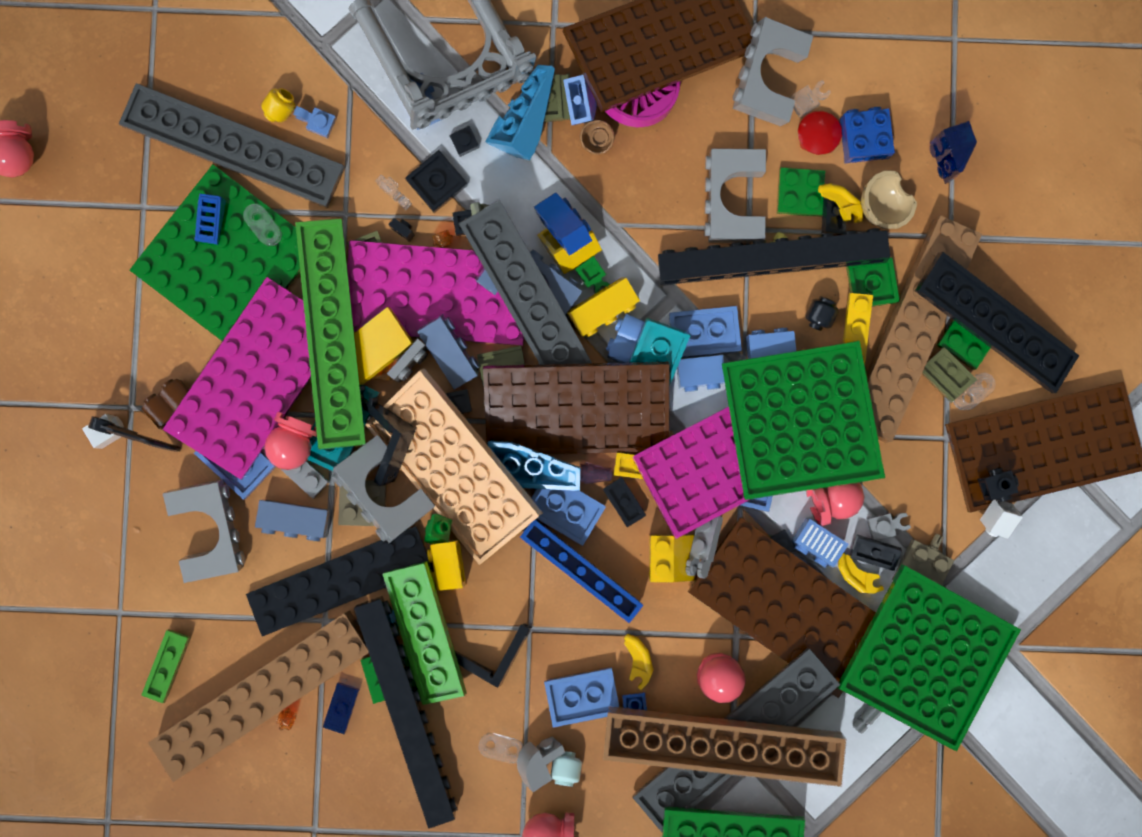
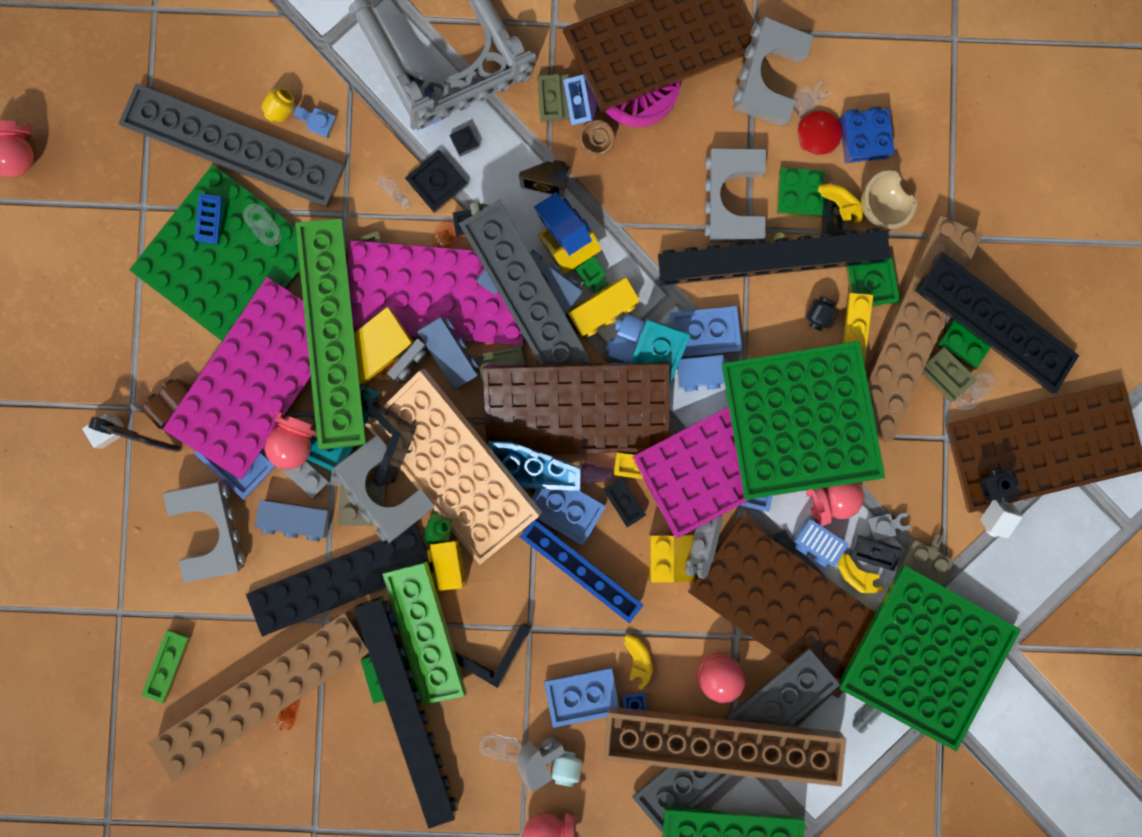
(341, 708): clear blue plate -> none
(402, 228): black plate -> none
(461, 400): black plate -> none
(523, 123): dark azure wedge -> none
(546, 178): none -> dark brown slope
(766, 344): medium blue brick -> none
(952, 150): clear blue slope -> none

